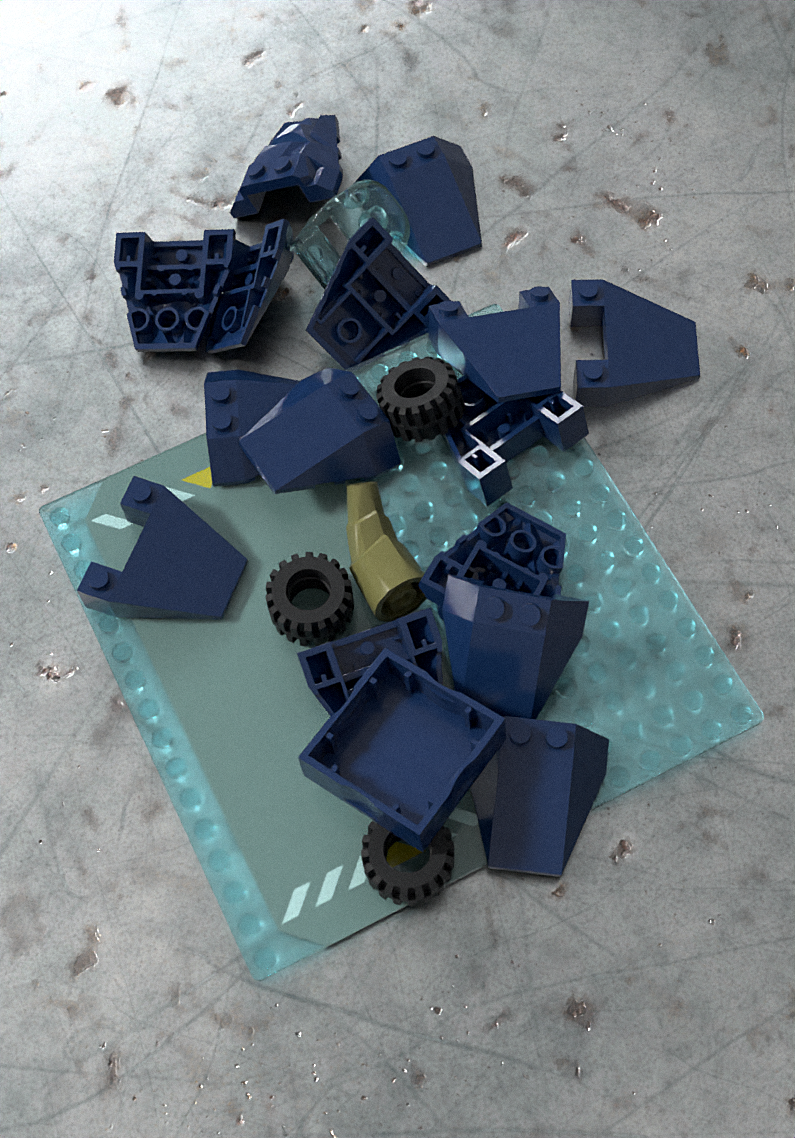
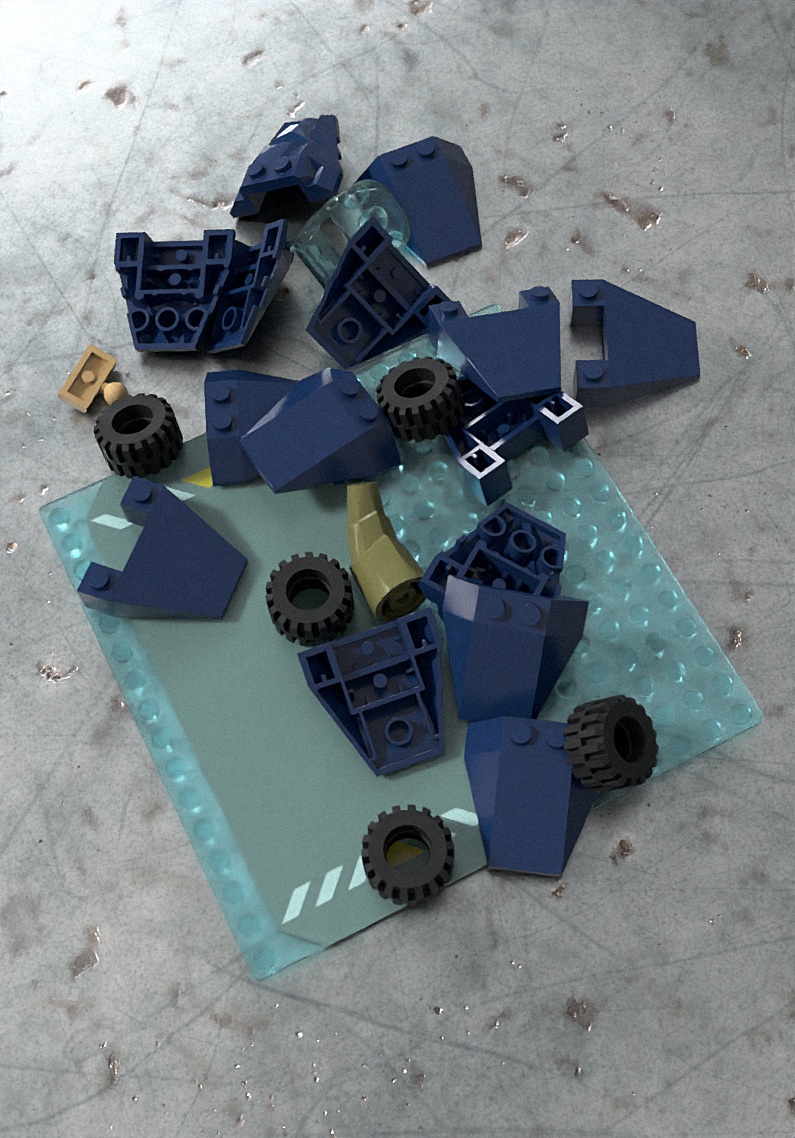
(90, 379): none -> tan plate
(138, 435): none -> black tyre
(403, 749): dark blue tile -> none
(611, 743): none -> black tyre

